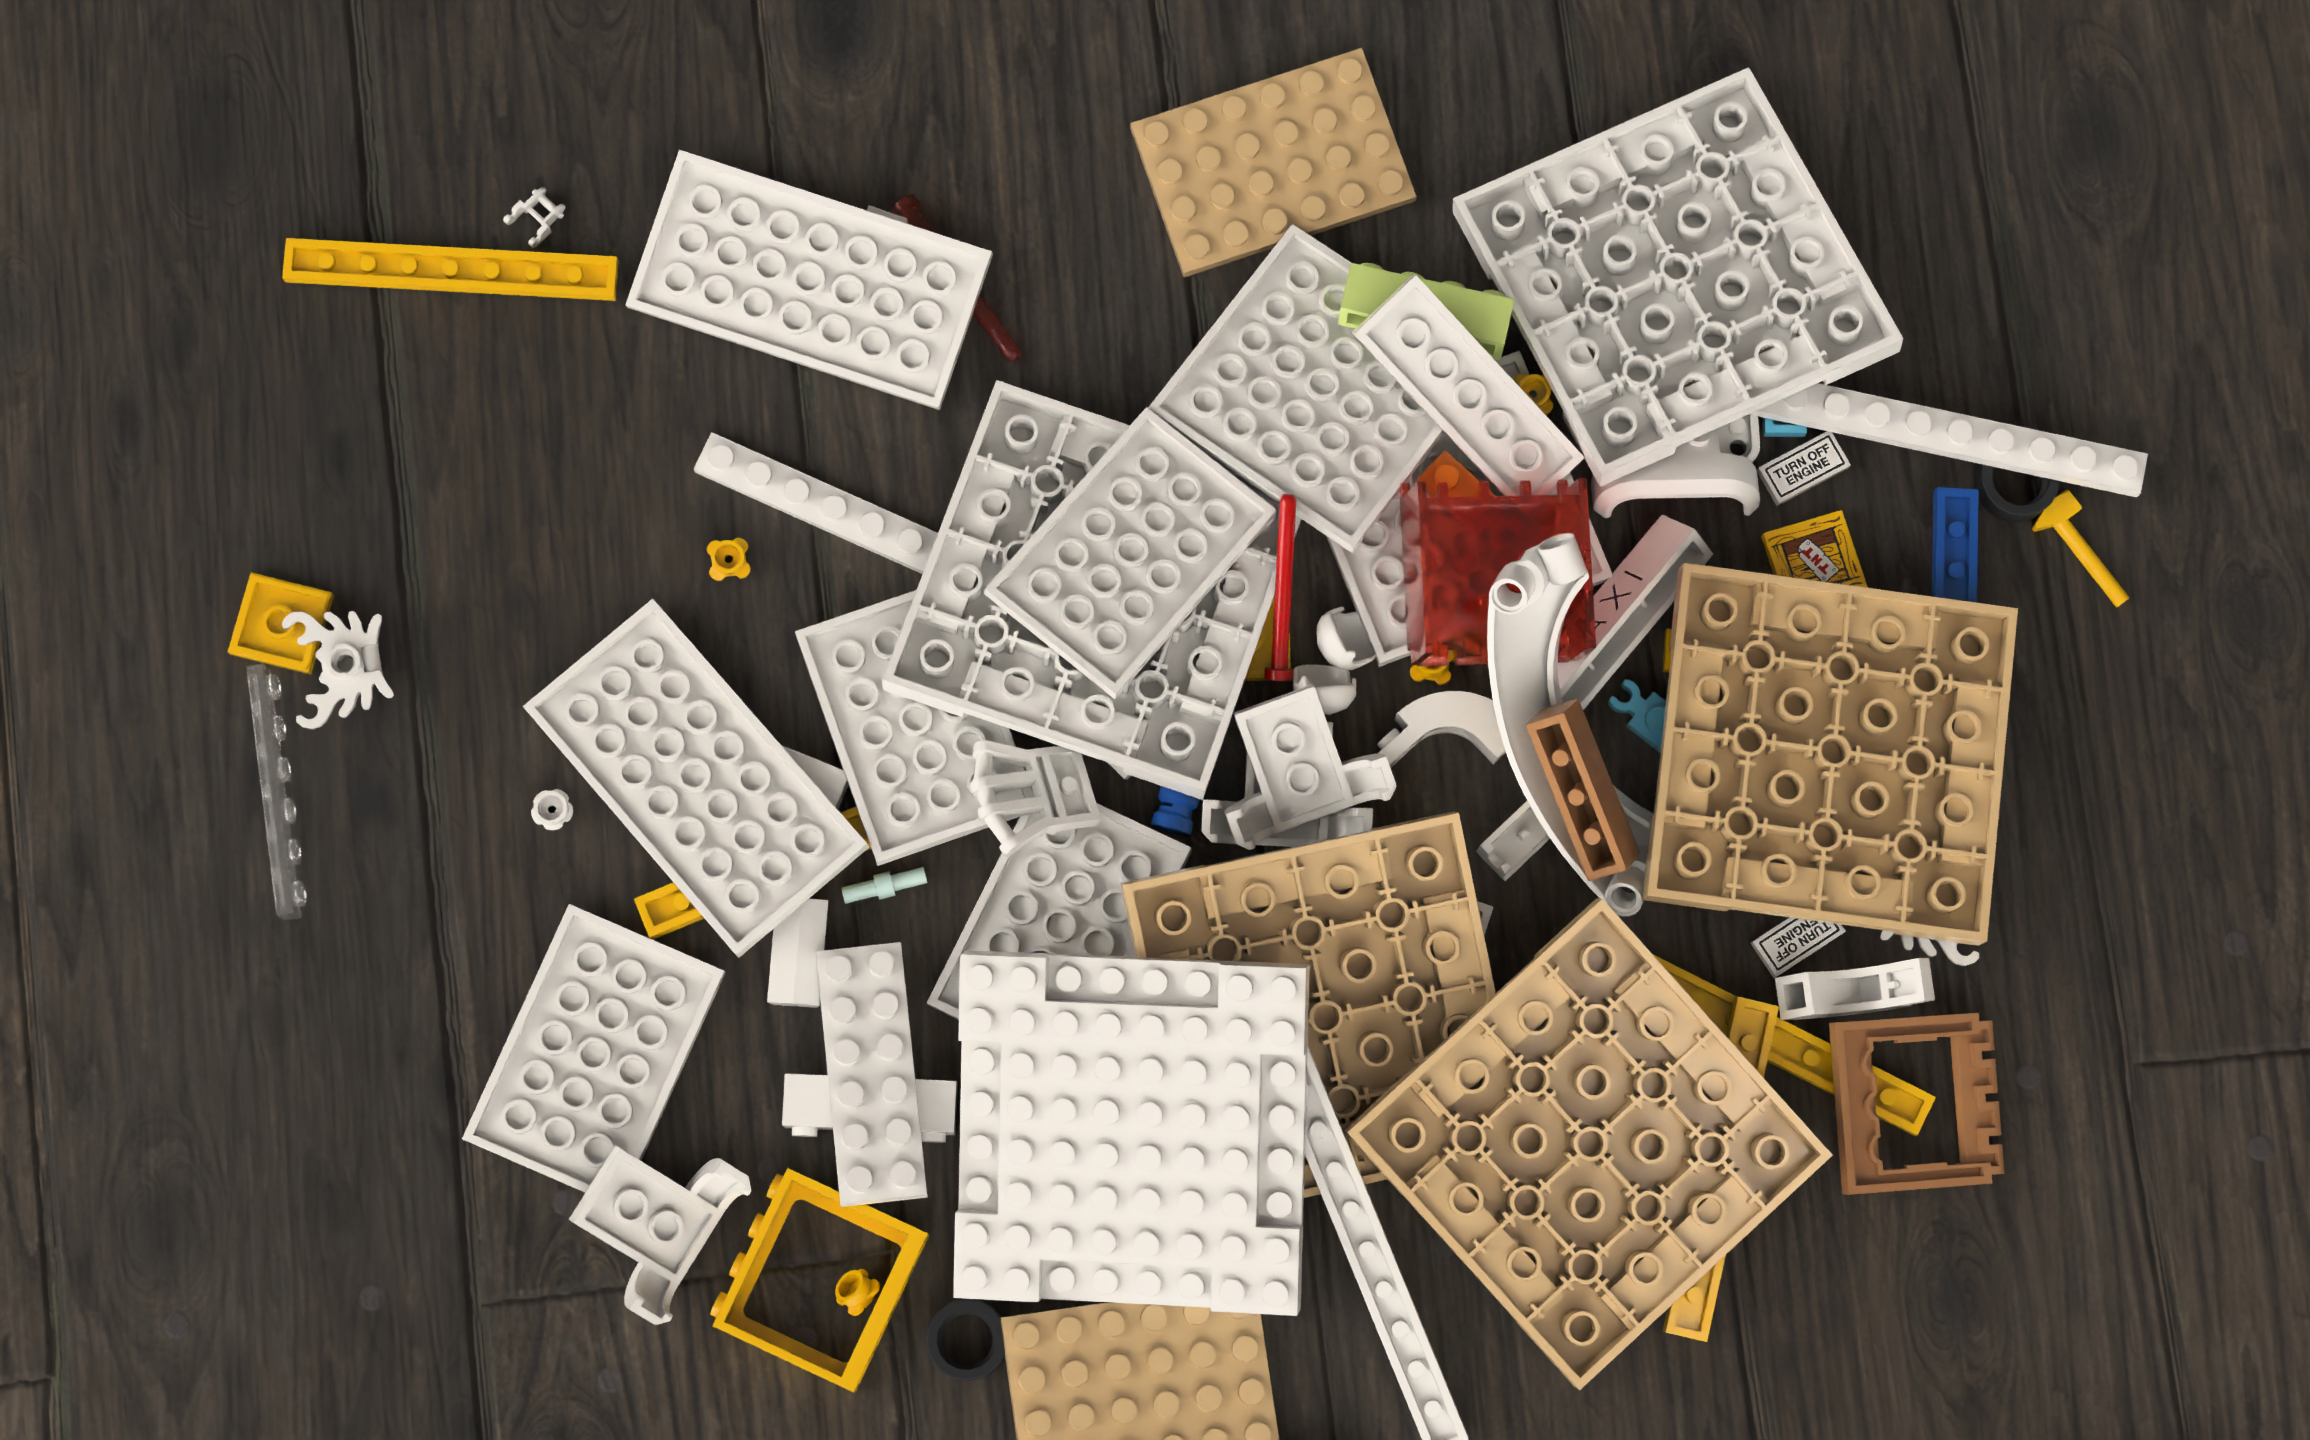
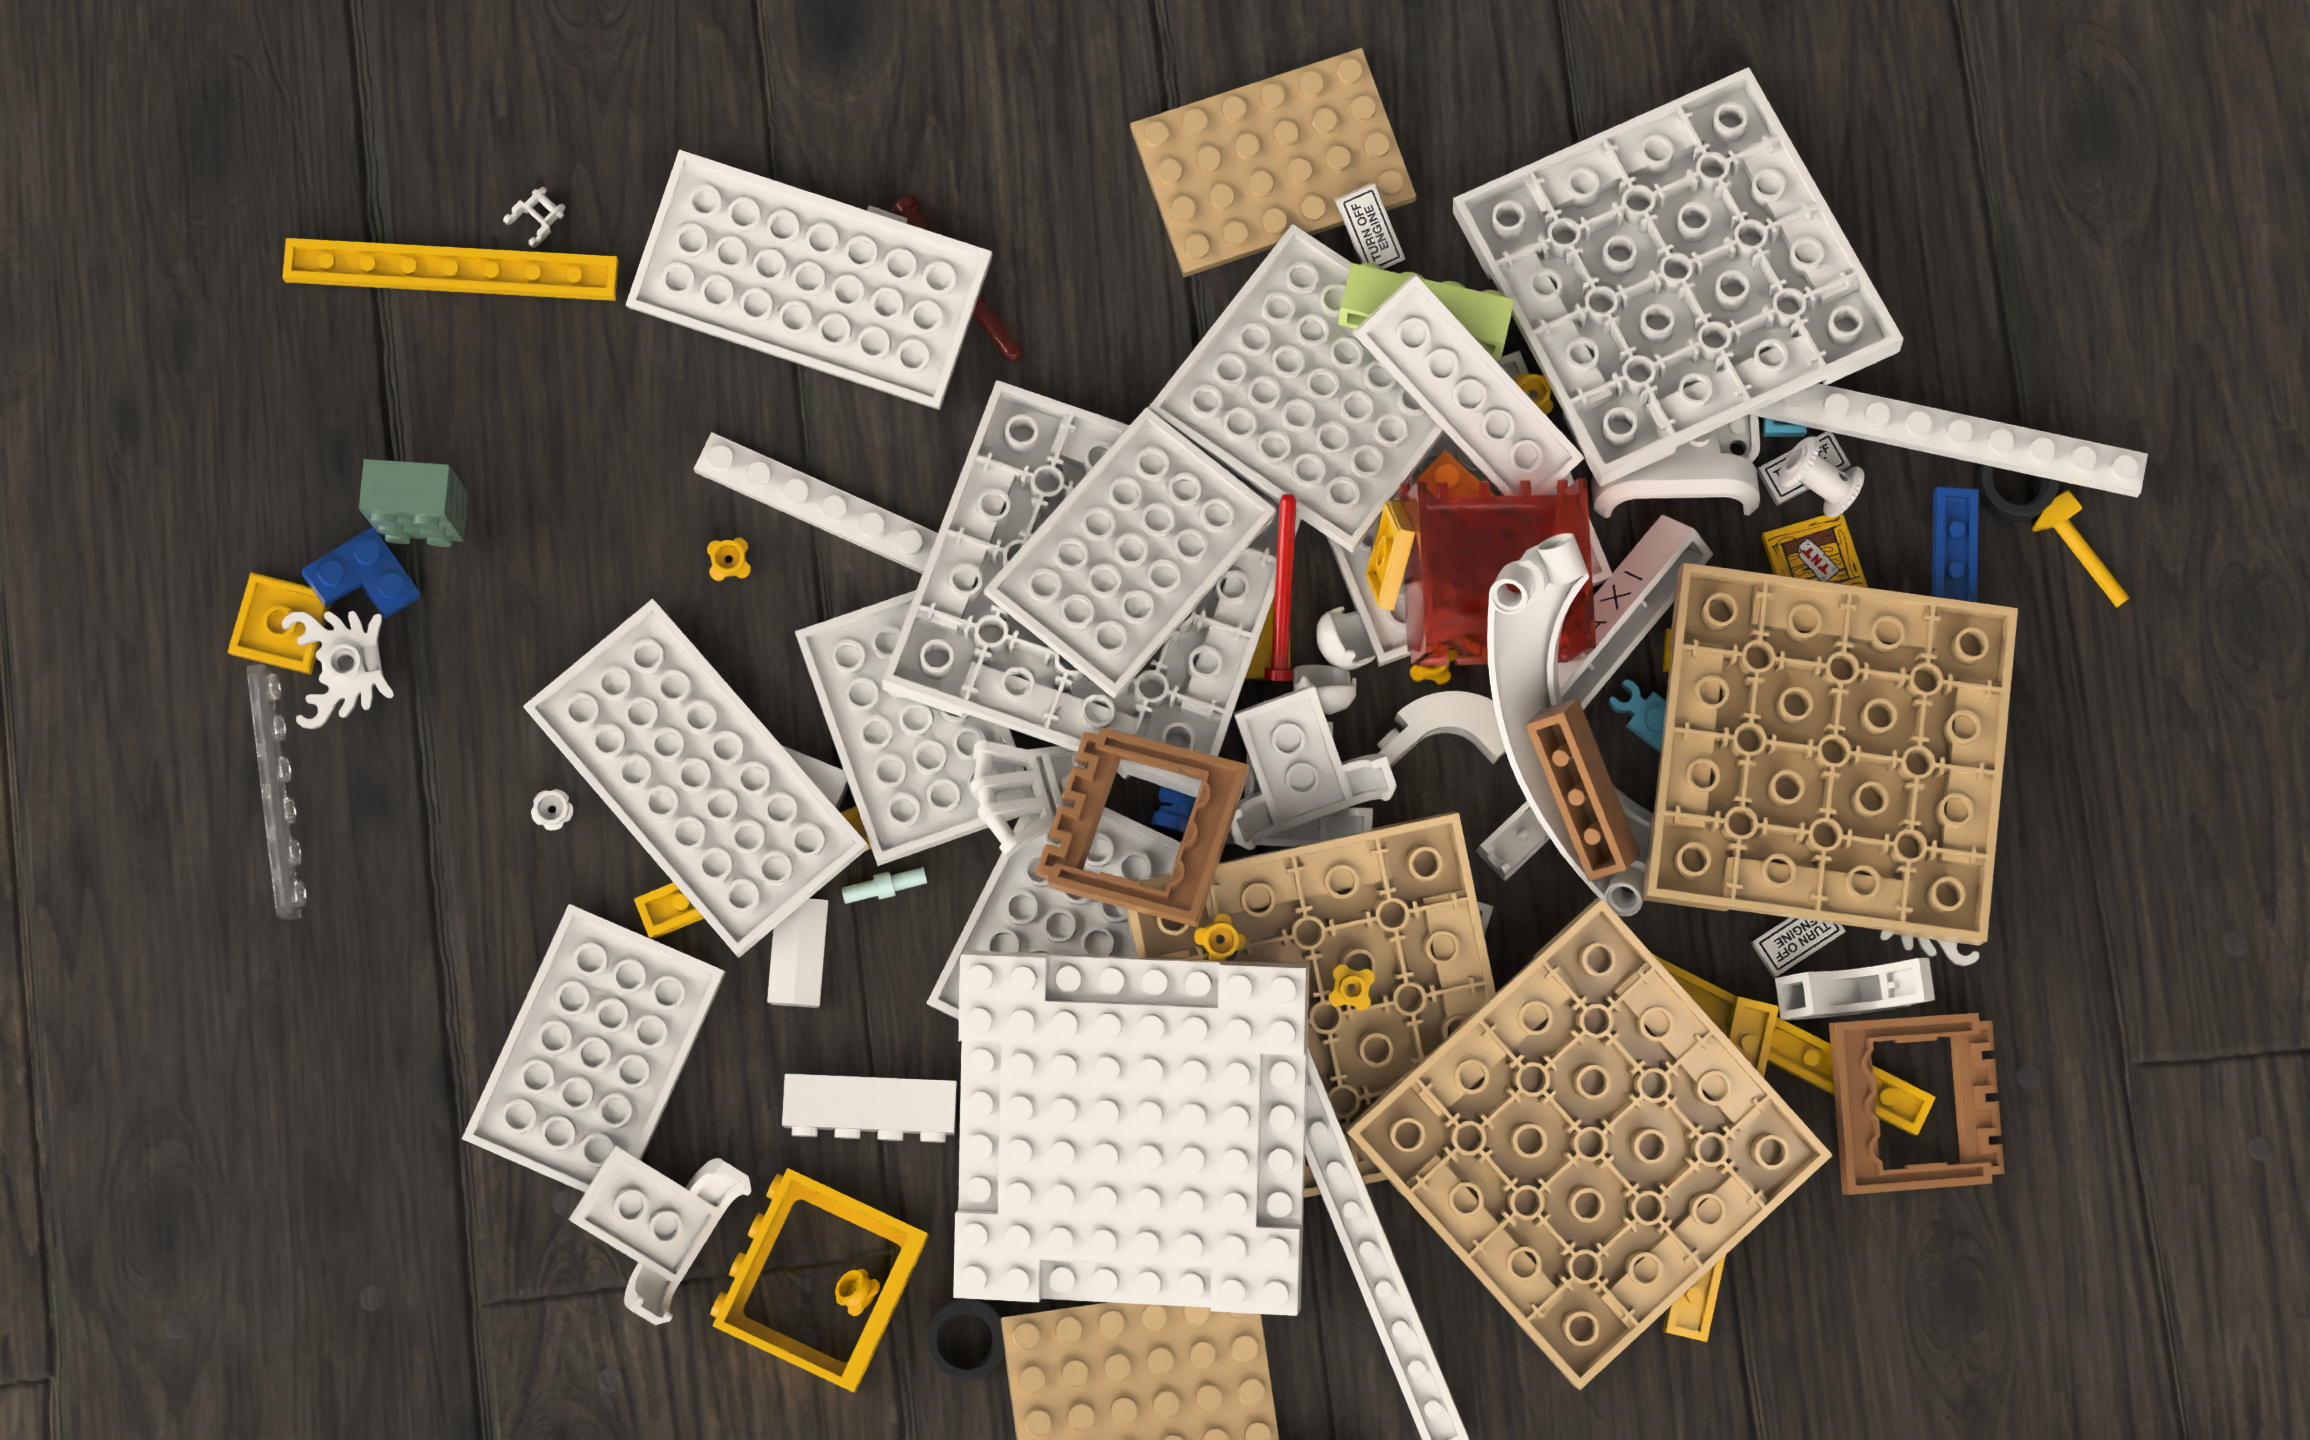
(362, 563): none -> blue plate
(413, 501): none -> sand green brick
(871, 1074): white plate -> none
(1201, 844): none -> medium nougat hinge
(1221, 926): none -> yellow plate
(1342, 978): none -> yellow plate
(1370, 227): none -> white tile
(1389, 554): none -> yellow tile
(1821, 476): none -> white hose

